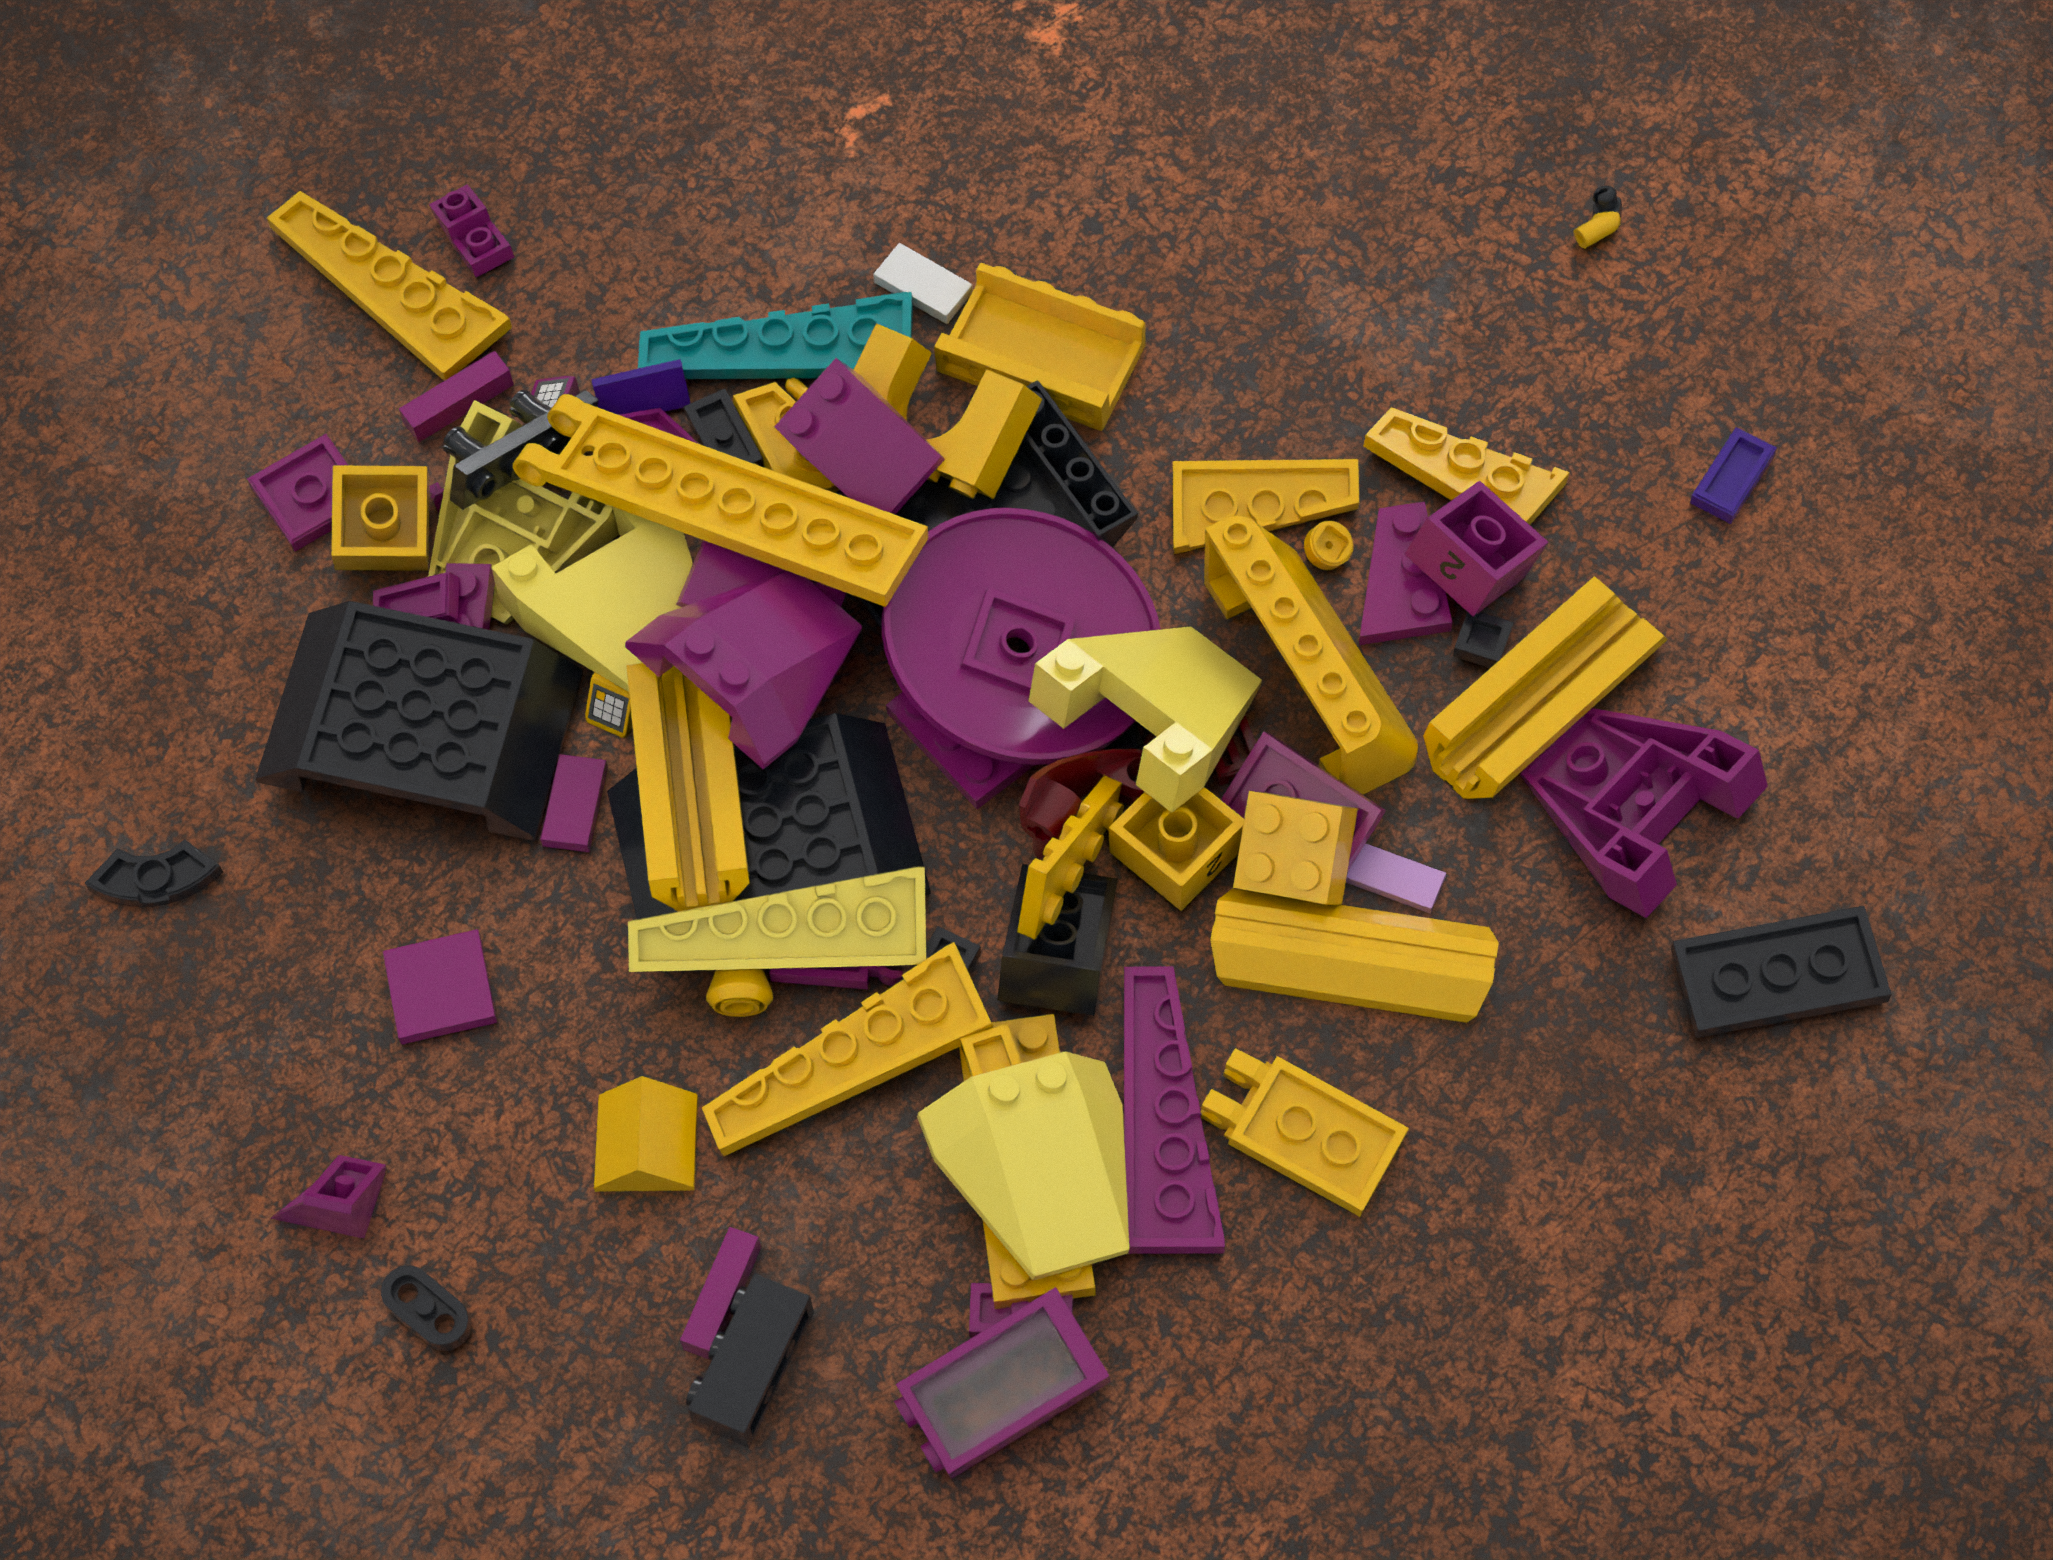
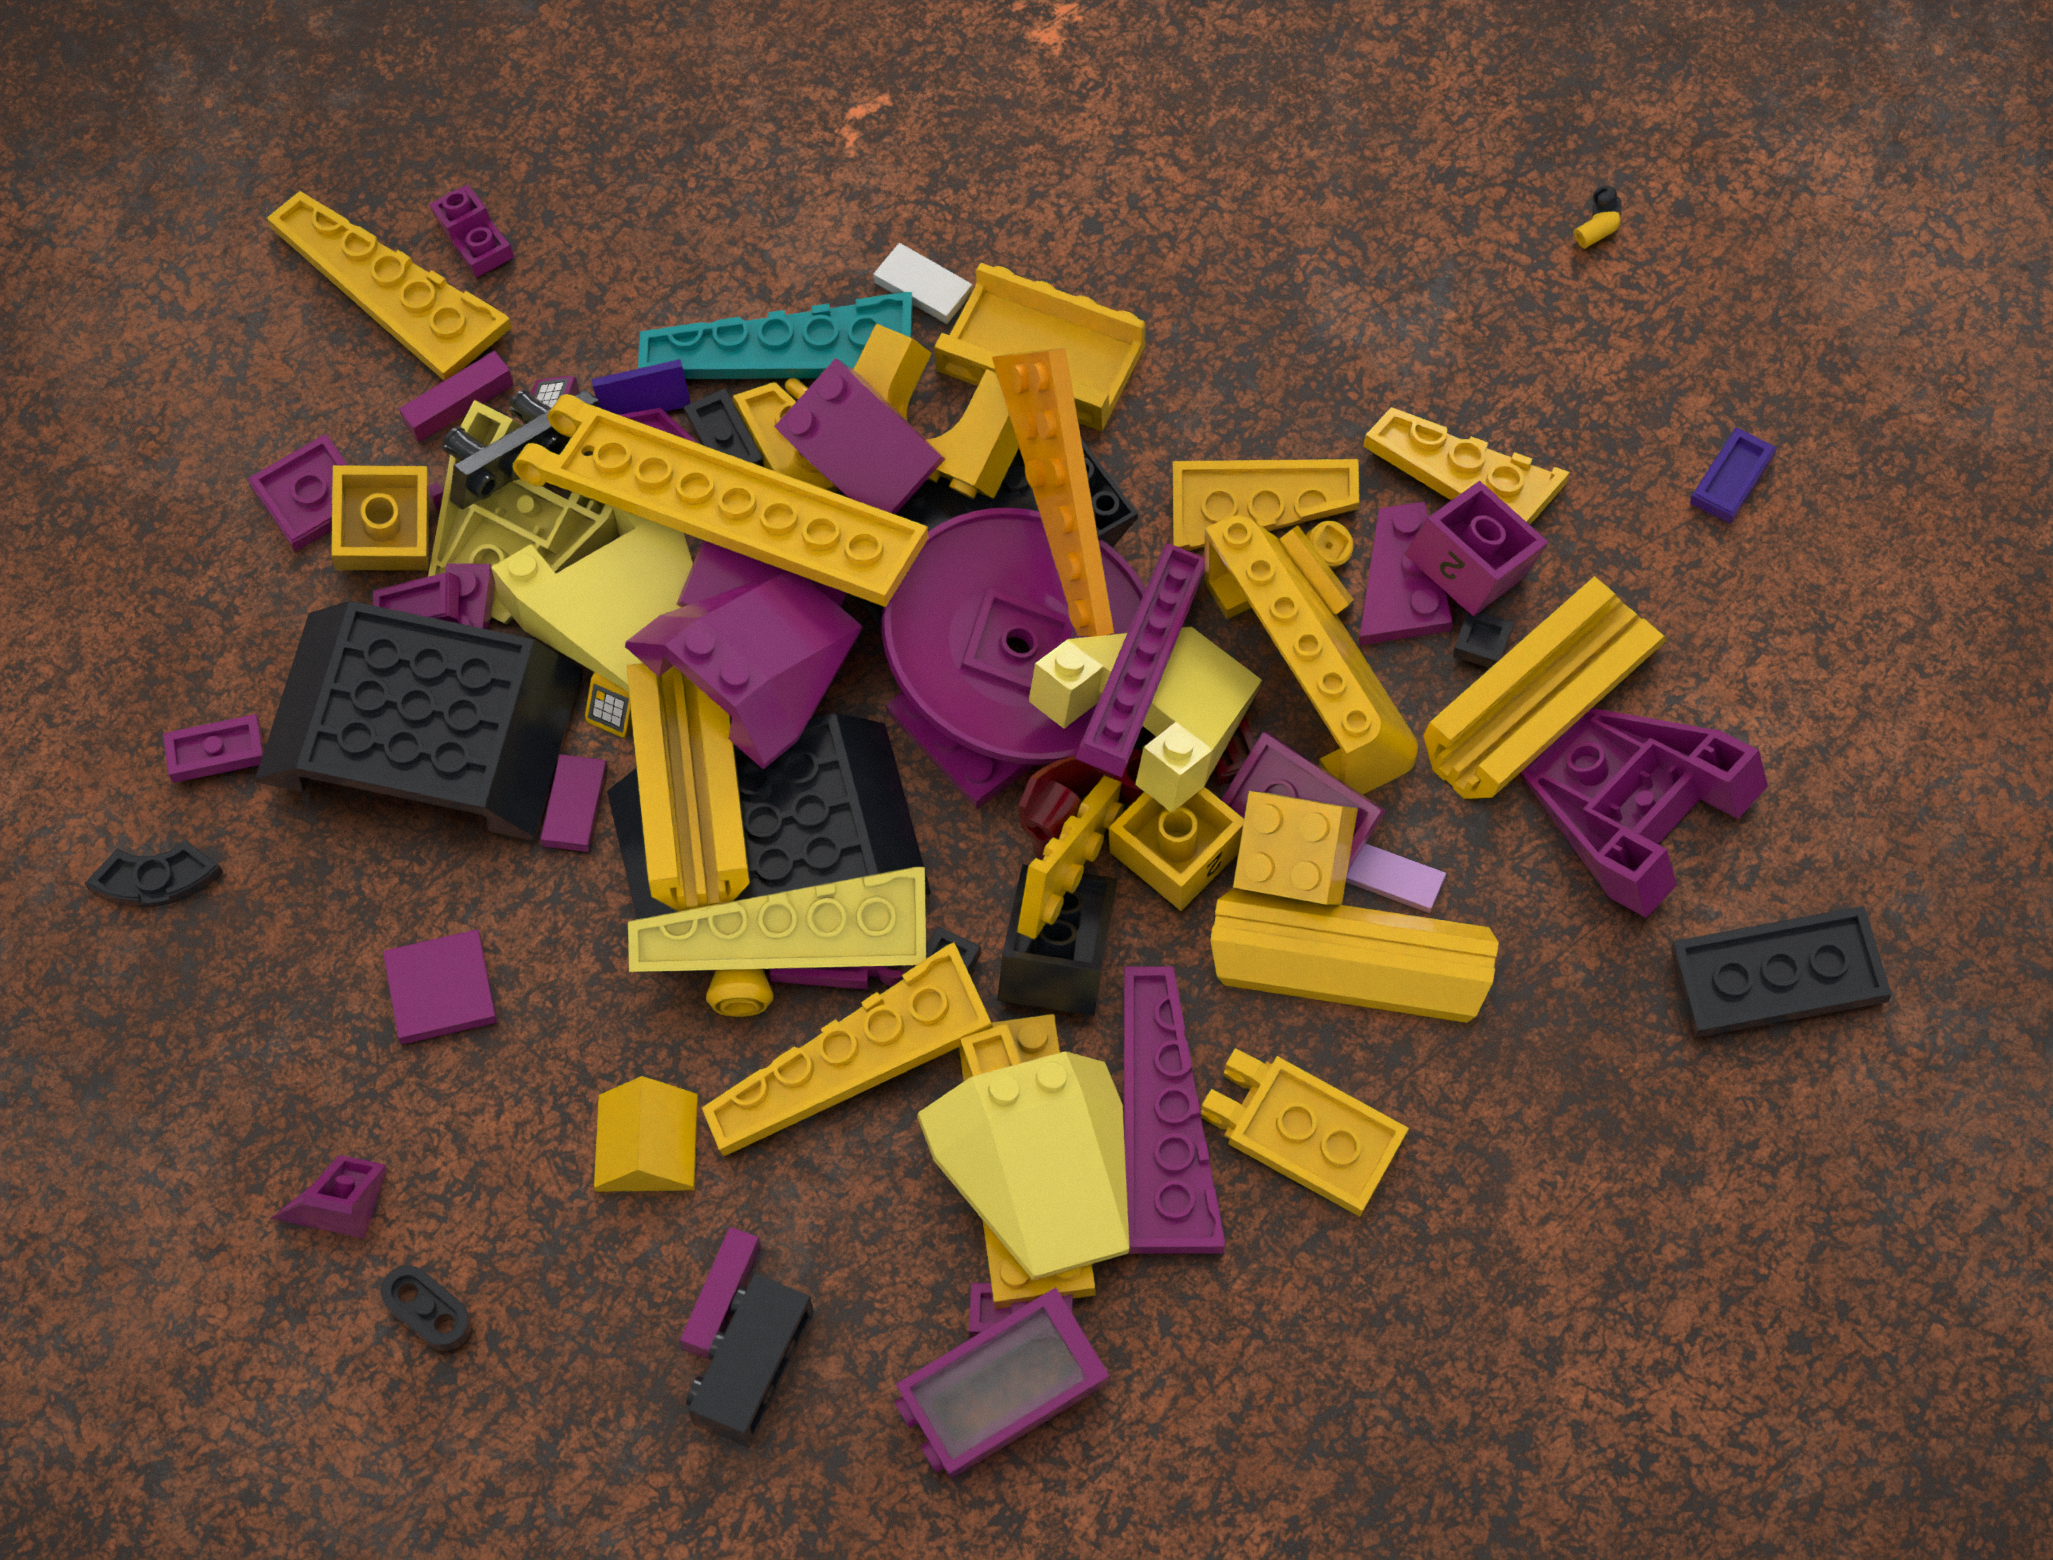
(213, 748): none -> magenta plate
(1049, 438): none -> light orange wing
(1141, 661): none -> magenta tile
(1316, 570): none -> yellow tile

